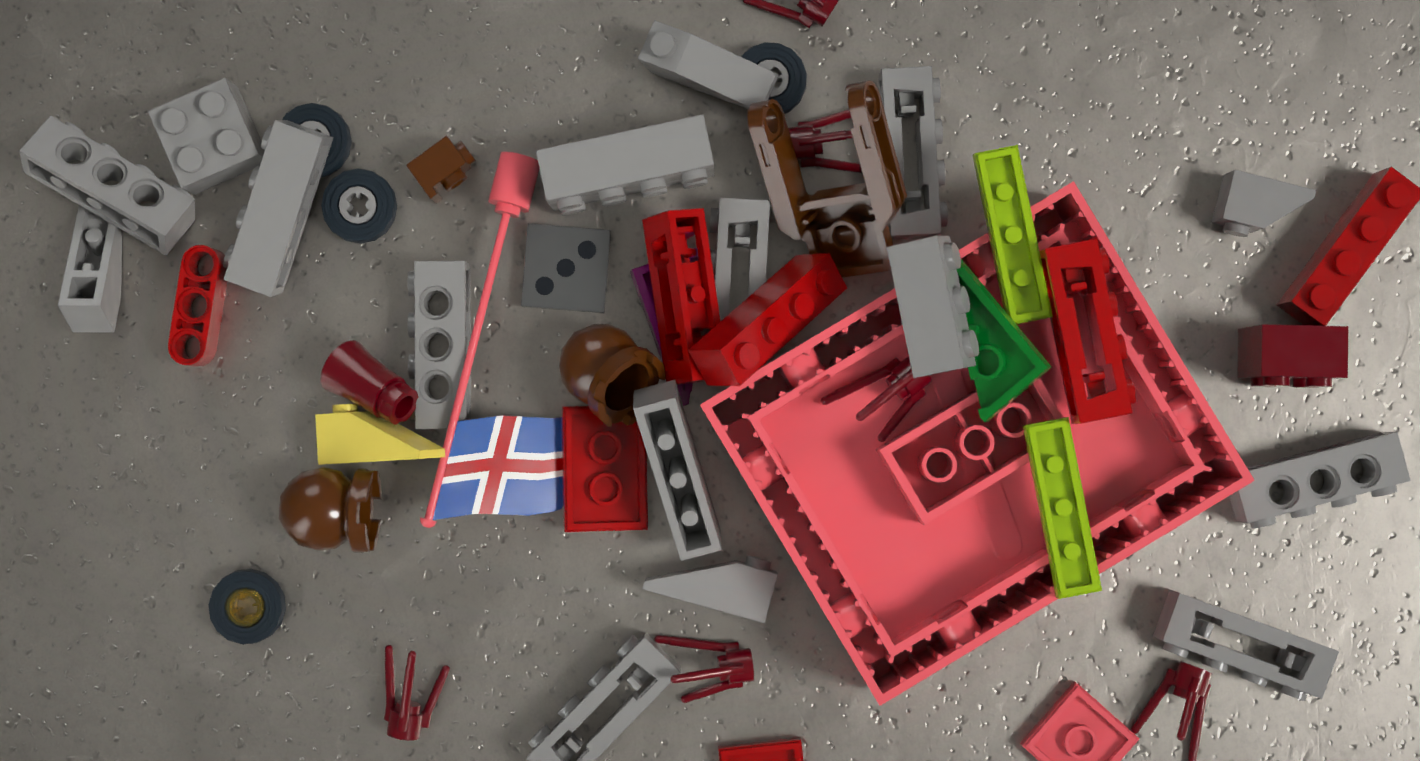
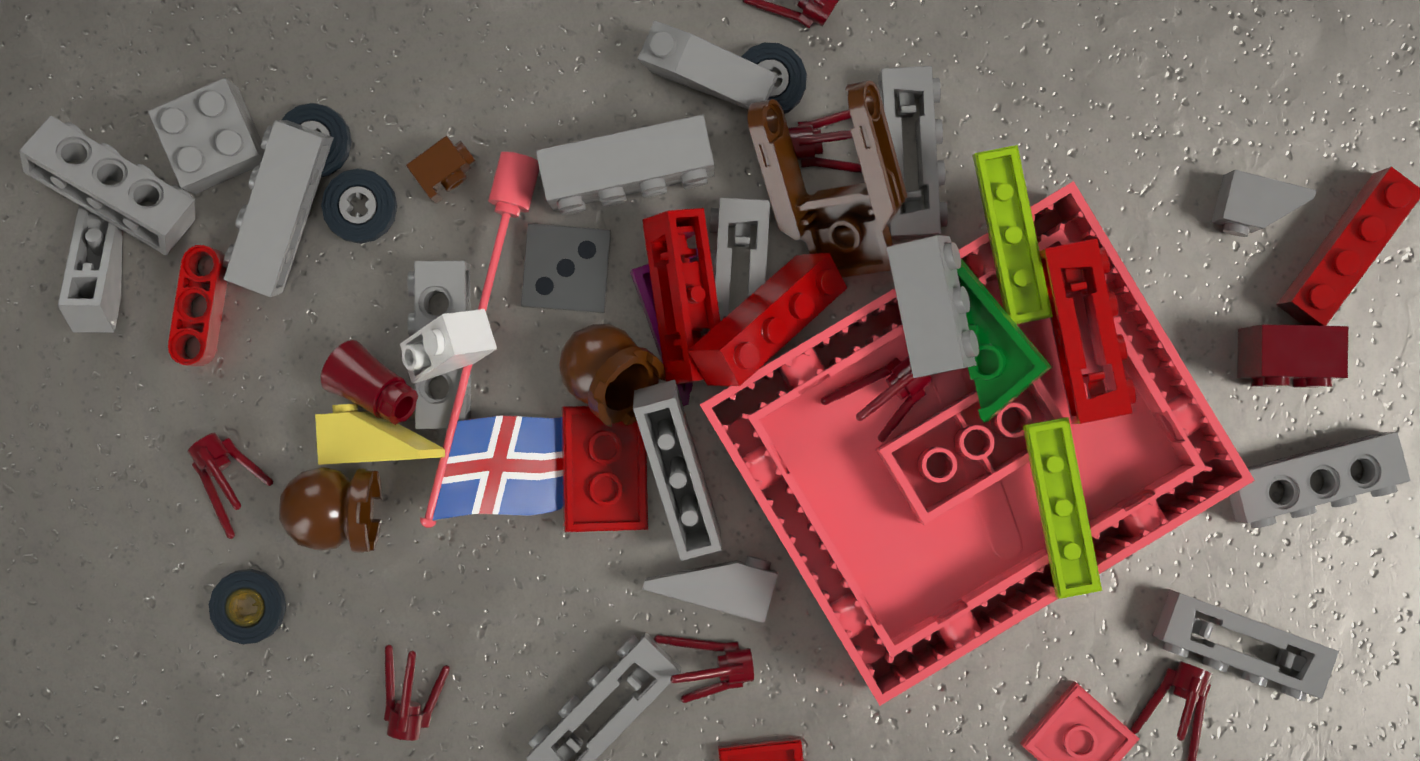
(210, 459): none -> dark red plant
(448, 344): none -> white slope

